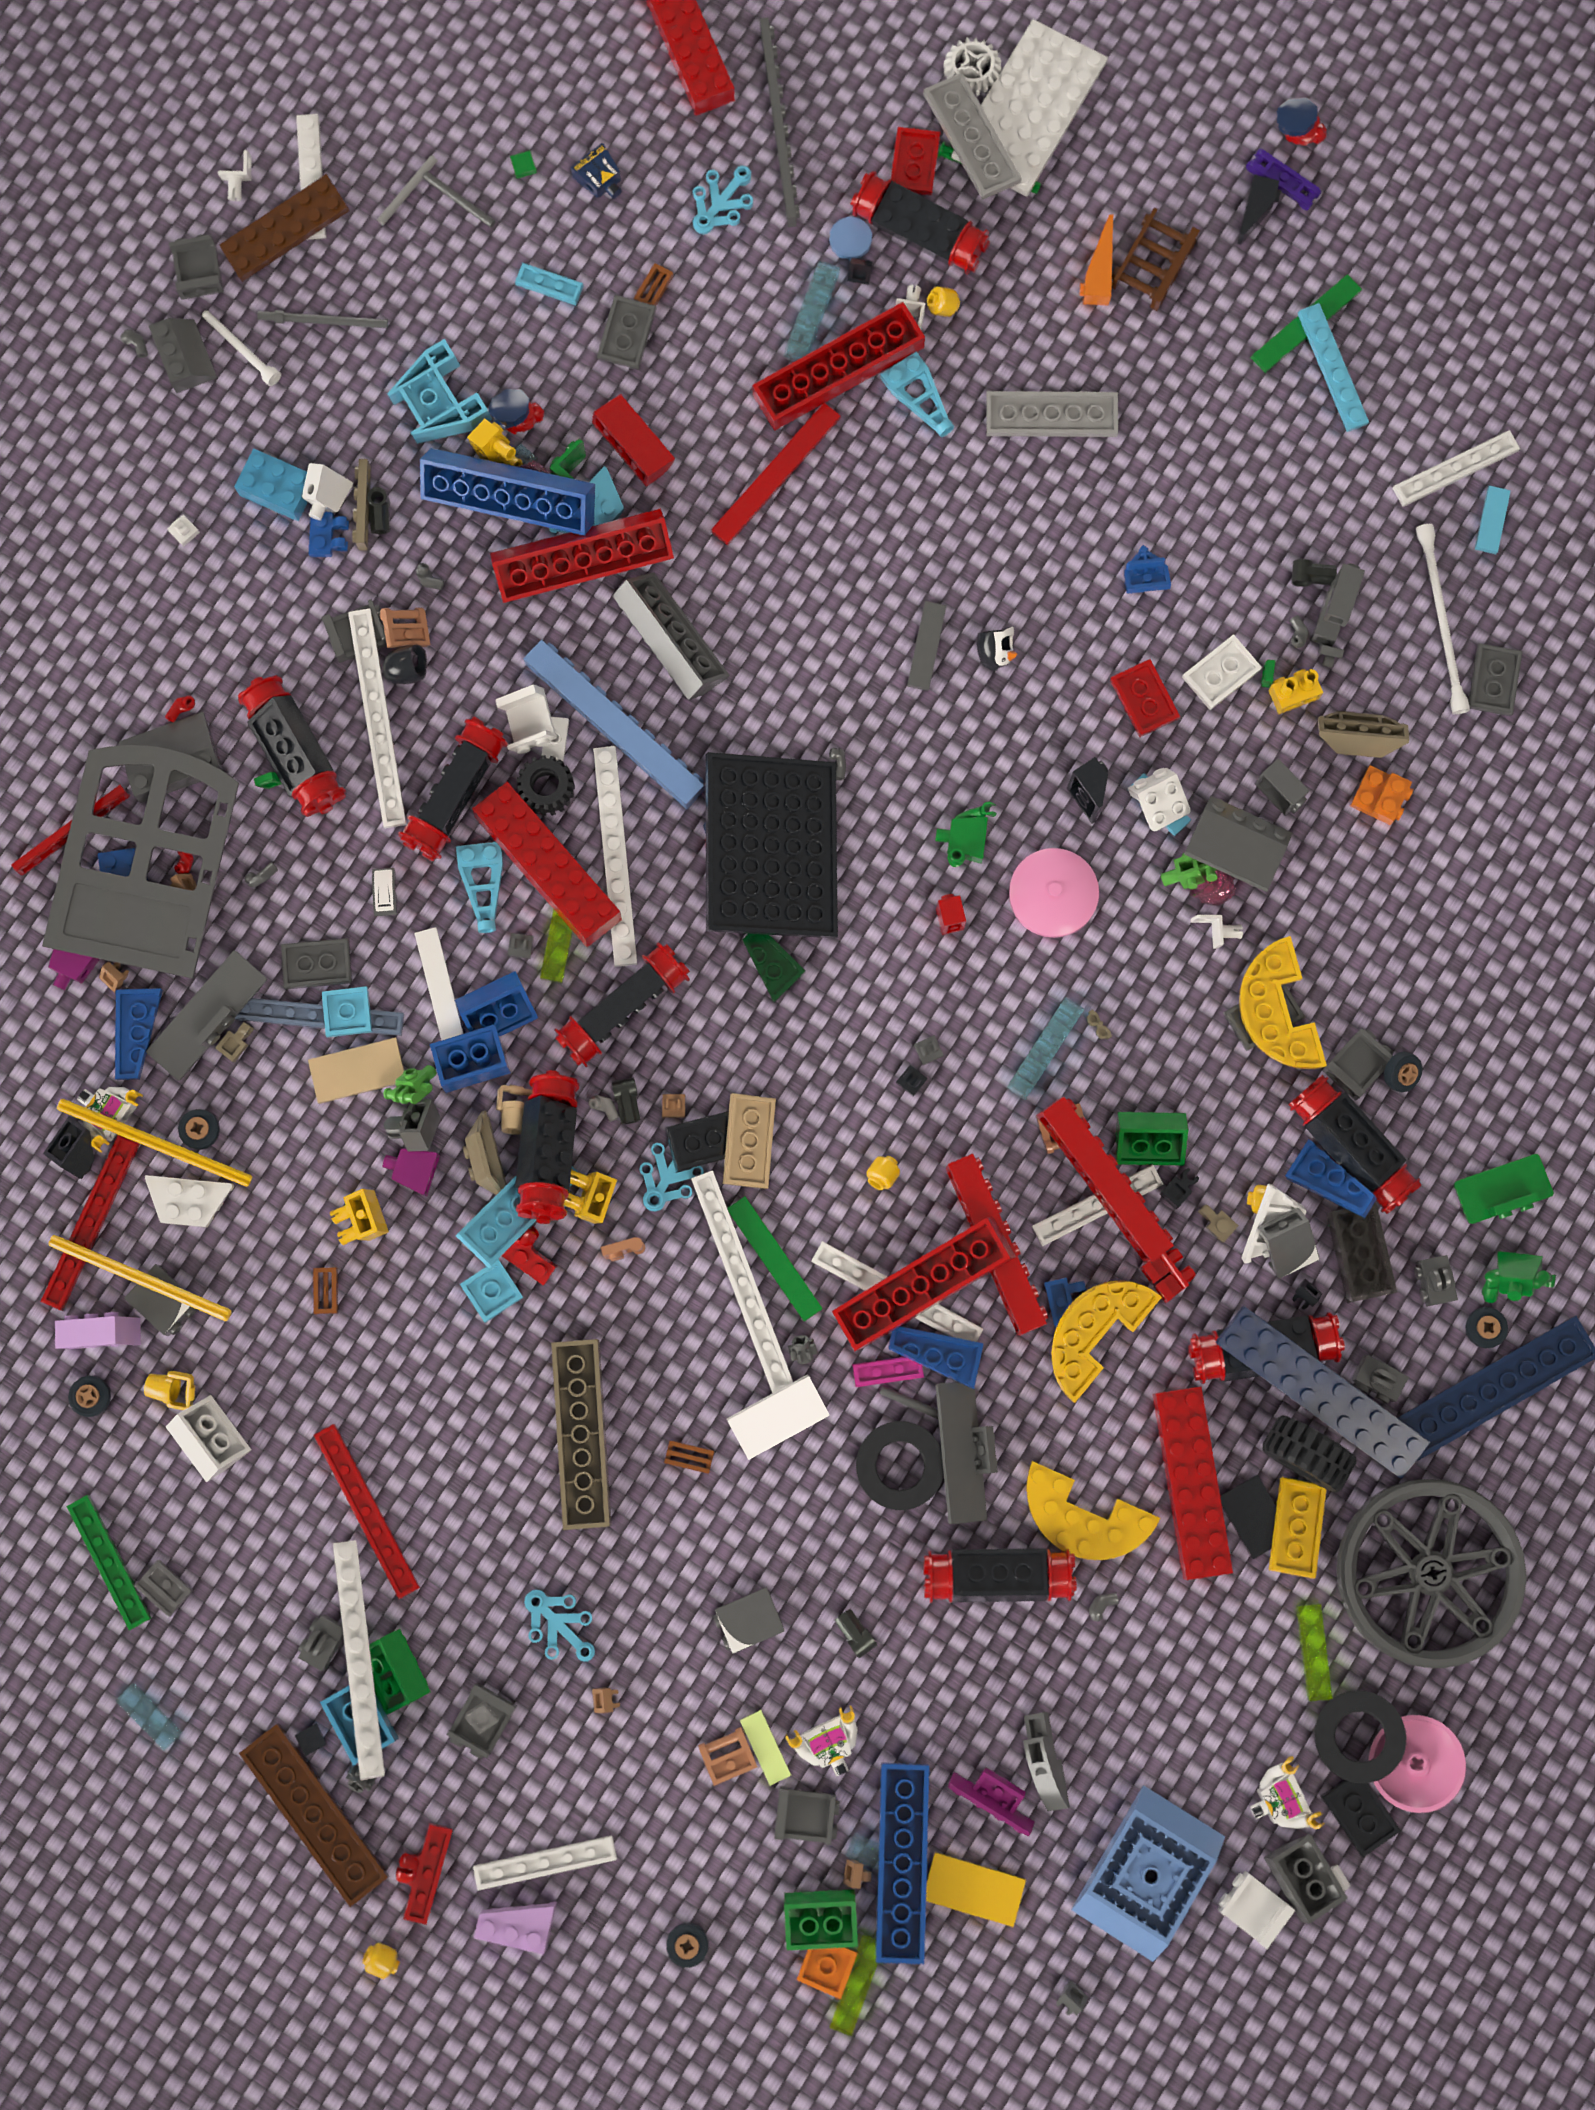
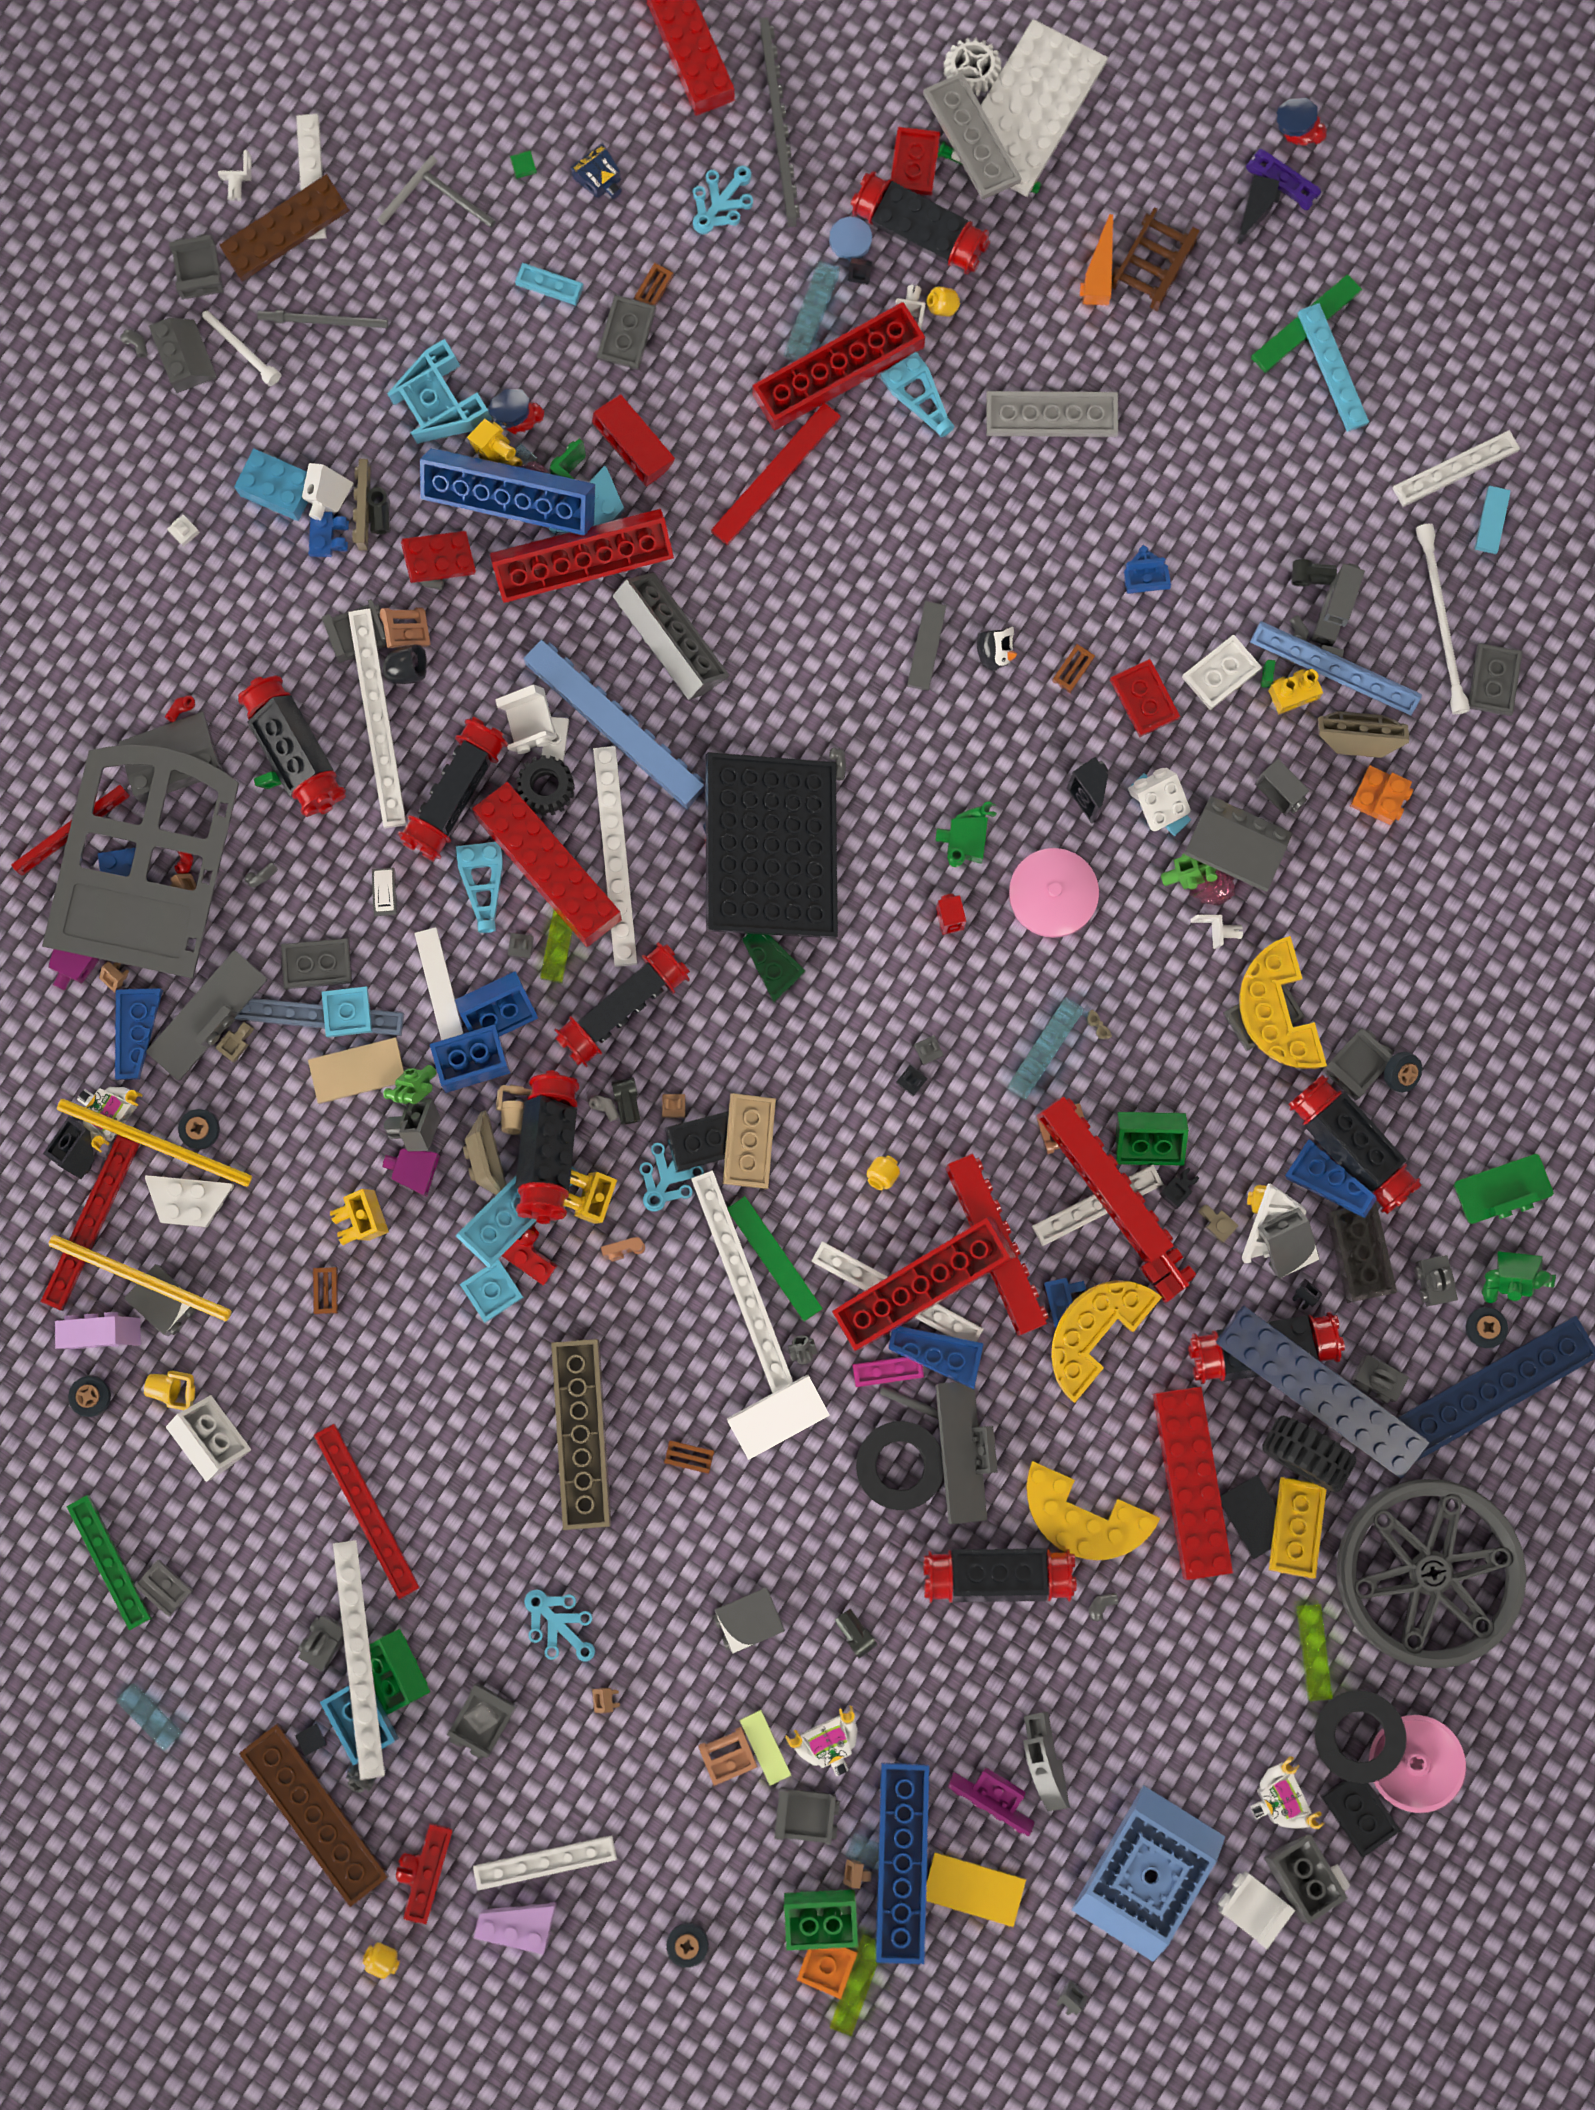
(438, 556): none -> red plate
(1063, 683): none -> dark orange tile
(1336, 668): none -> medium blue tile

